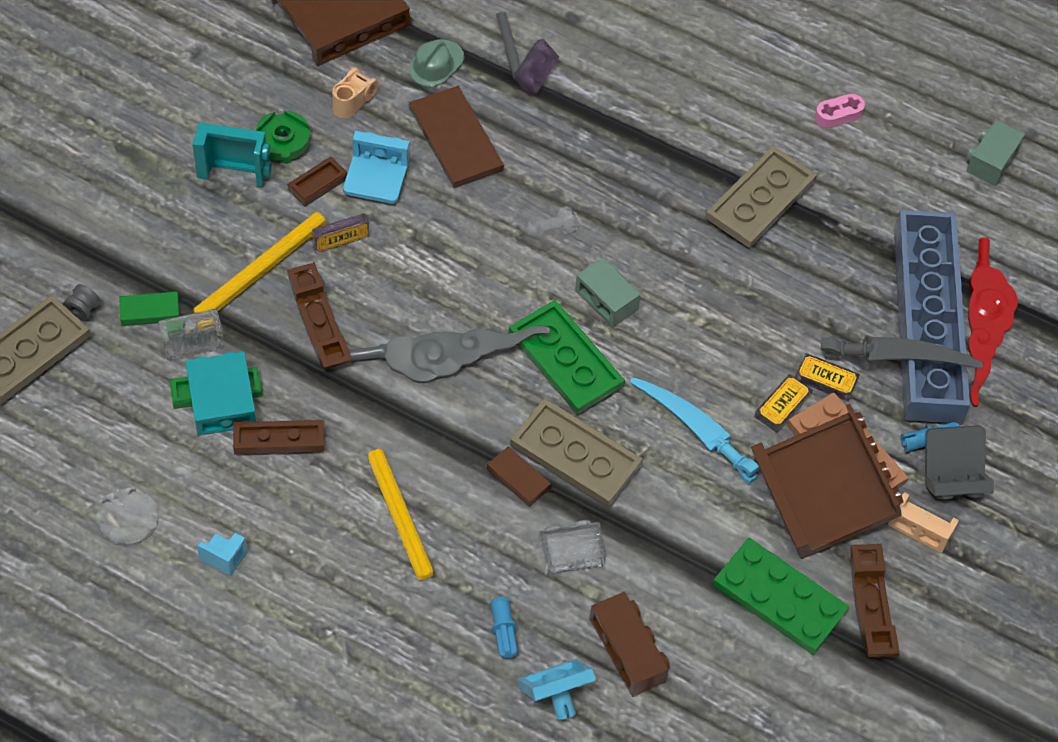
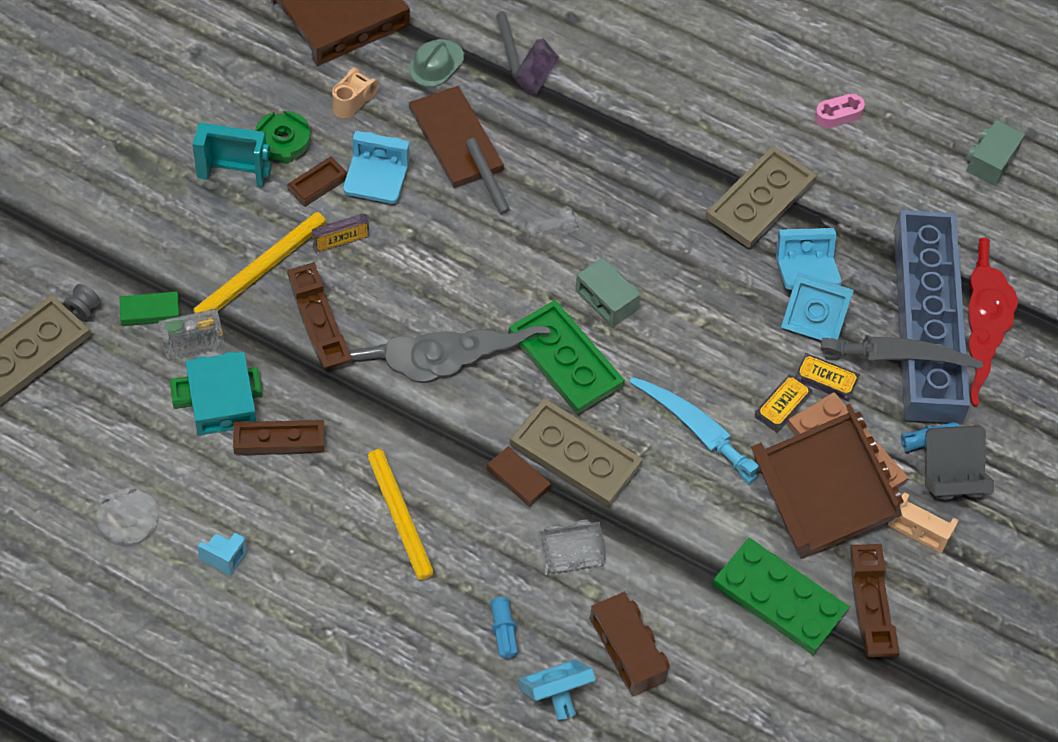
(487, 175): none -> dark grey bar
(807, 253): none -> medium azure bracket
(816, 307): none -> medium azure tile

